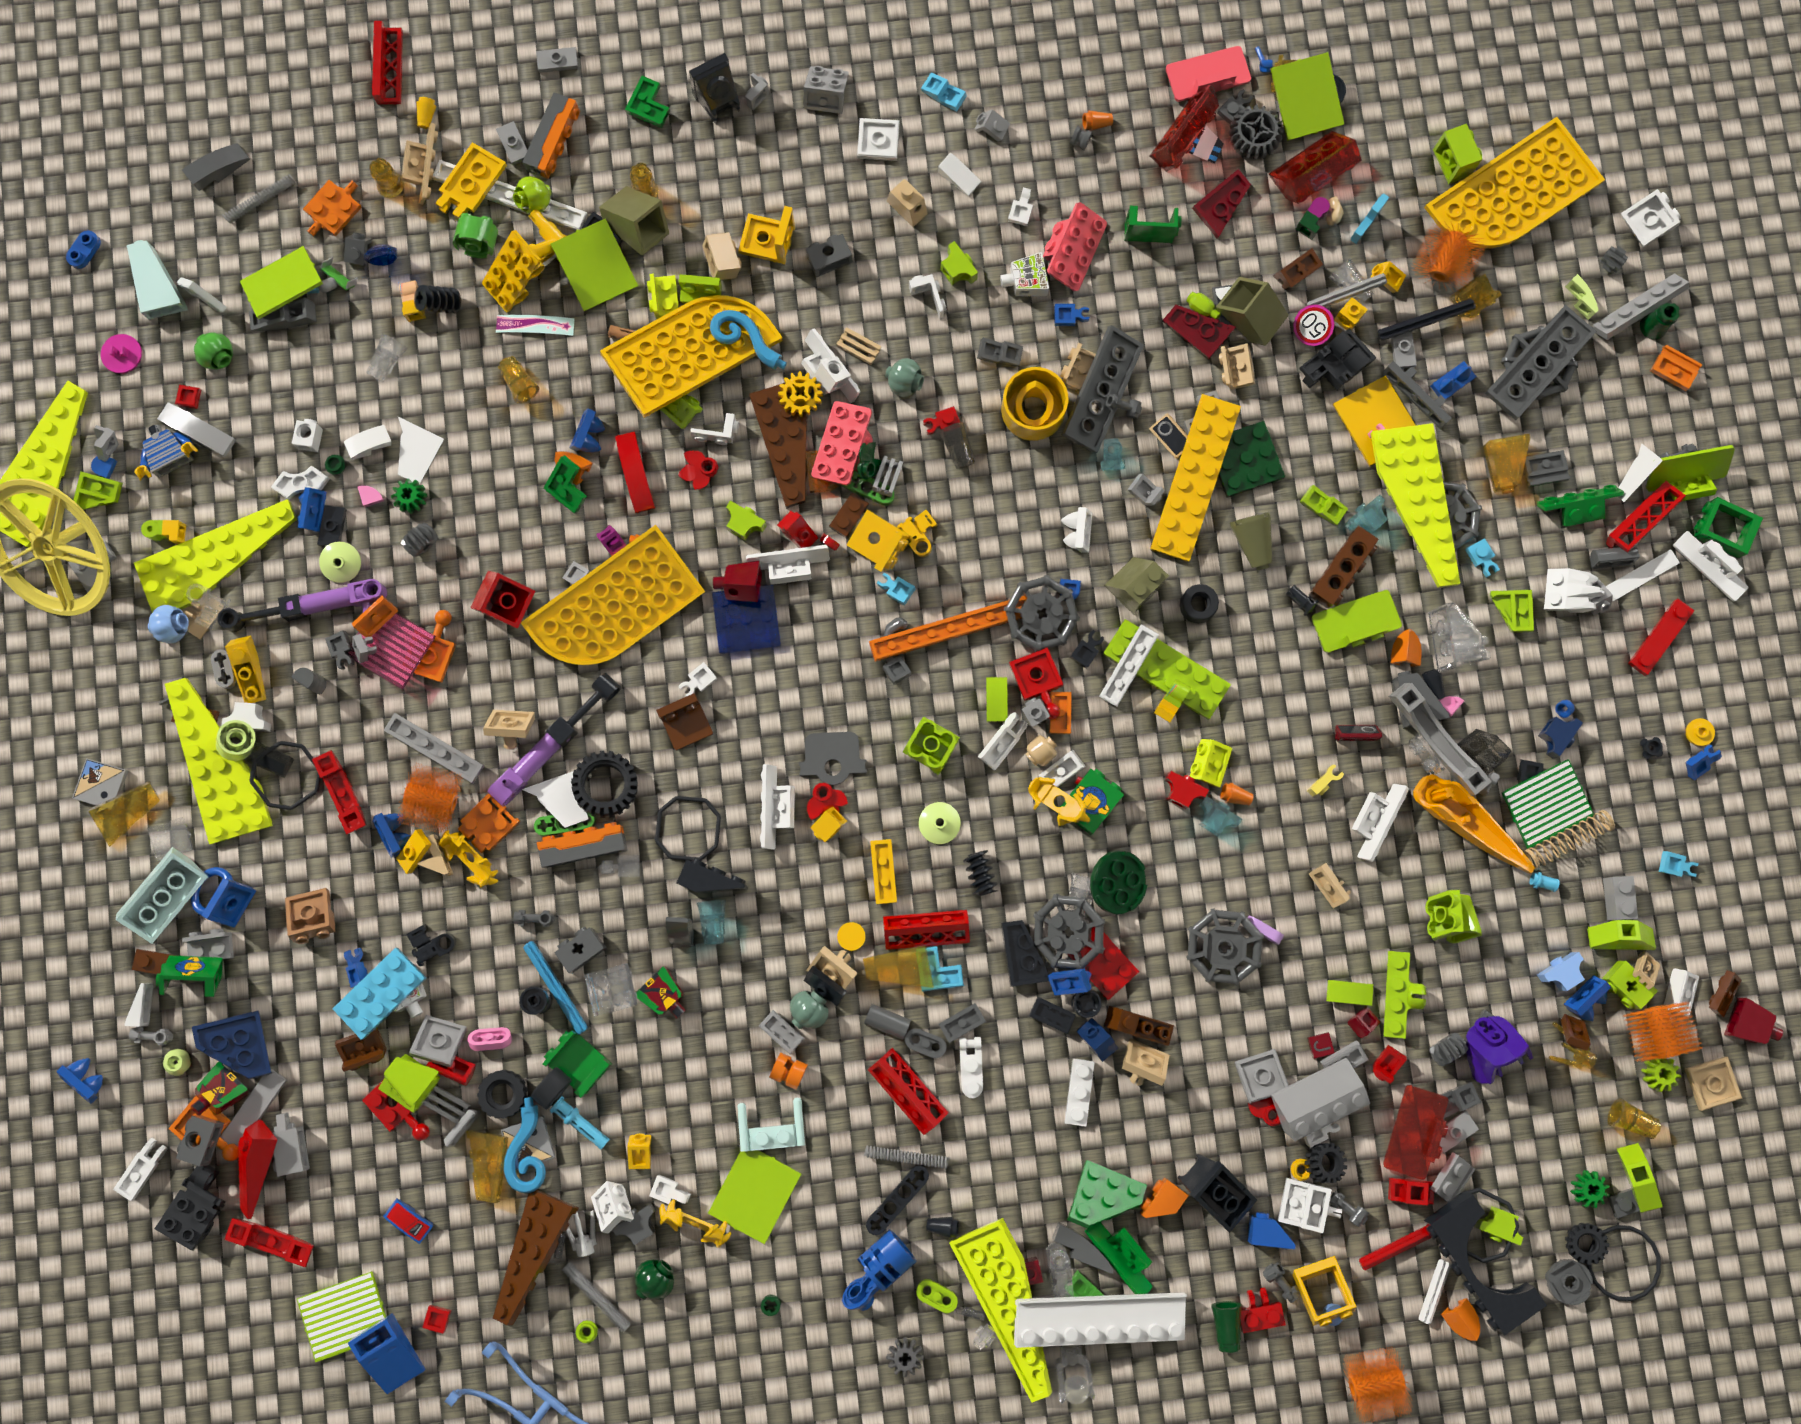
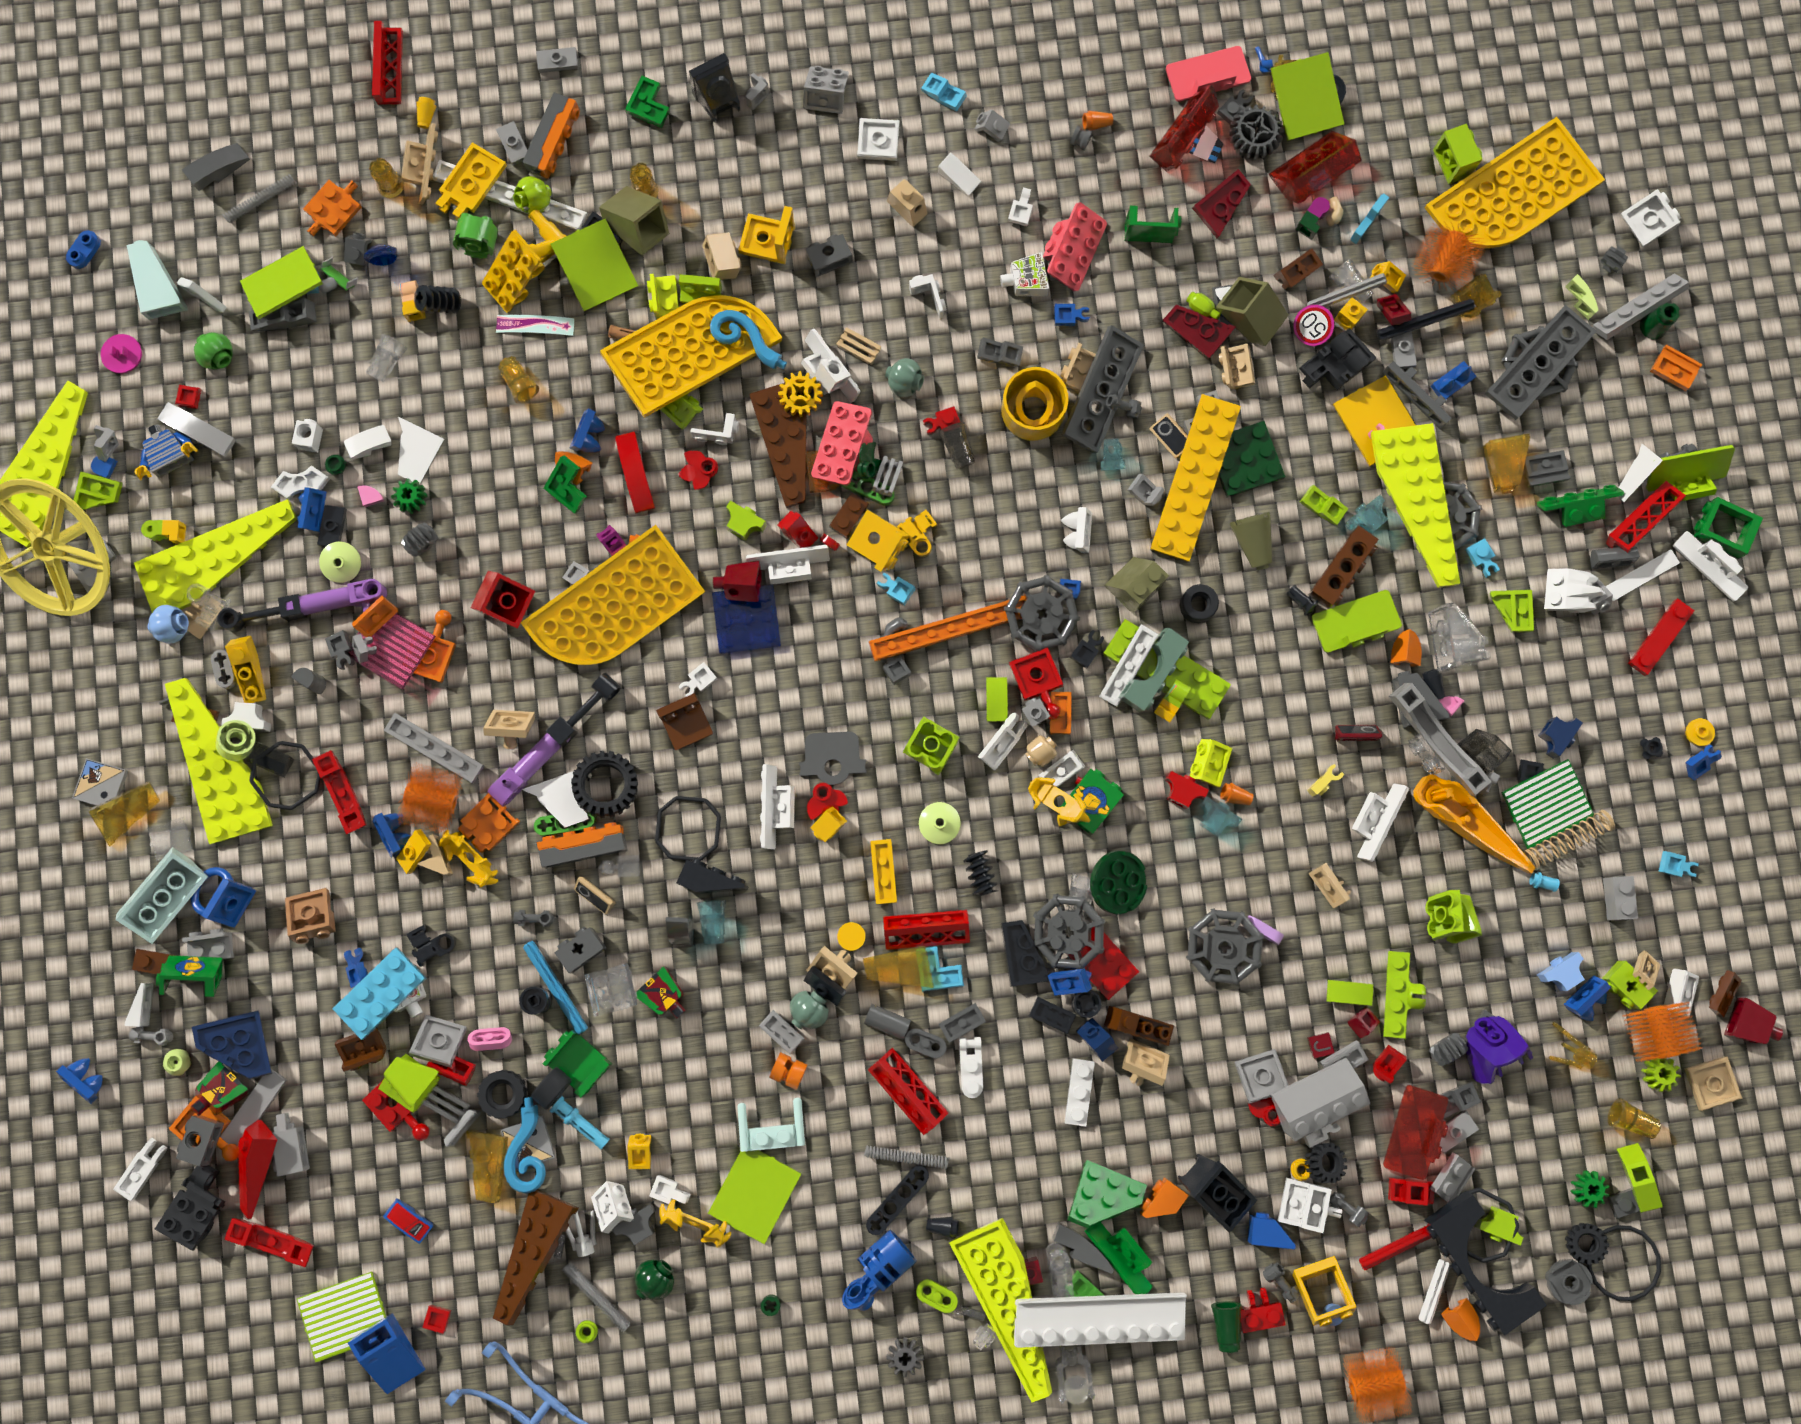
(594, 895): none -> slope
(958, 266): lime brick -> none
(1168, 648): none -> sand green arch
(1394, 309): none -> dark red plate
(1561, 712): blue hinge -> none
(1575, 1032): reddish brown plate -> none
(1621, 935): lime slope -> none

